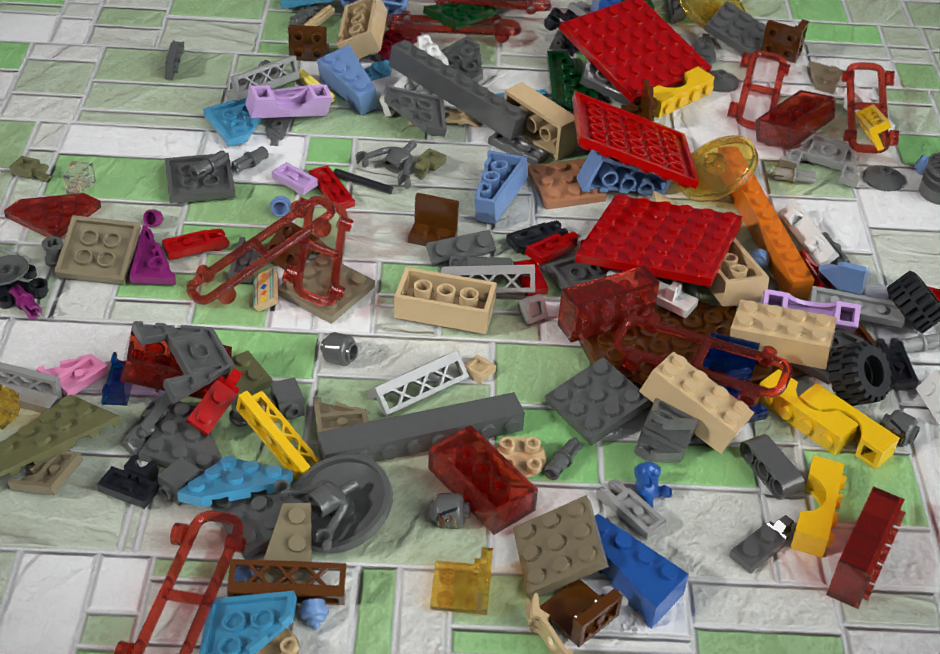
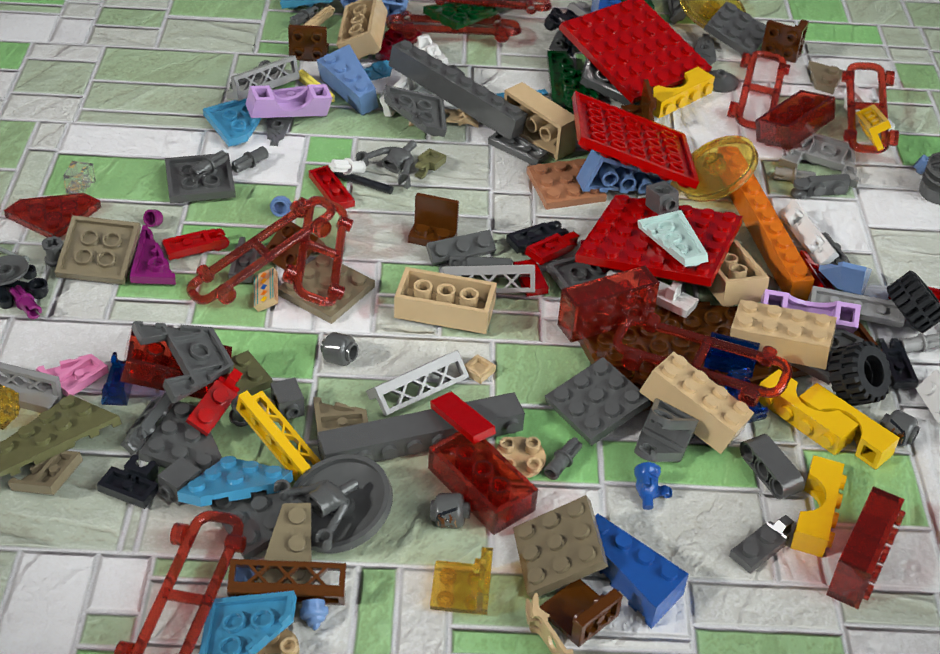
(28, 166): olive plate -> none
(173, 59): dark grey hinge -> none
(294, 178): lavender plate -> none
(347, 166): none -> white axle
(462, 417): none -> red tile
(465, 56): dark grey plate -> none
(499, 184): medium blue wedge -> none
(533, 308): light grey tile -> none
(632, 509): light grey hinge -> none
(662, 197): none -> dark grey brick
(676, 237): none -> light aqua wing
(760, 257): medium blue plate -> none
(820, 186): none -> dark grey hinge
(883, 178): dark grey dish -> none

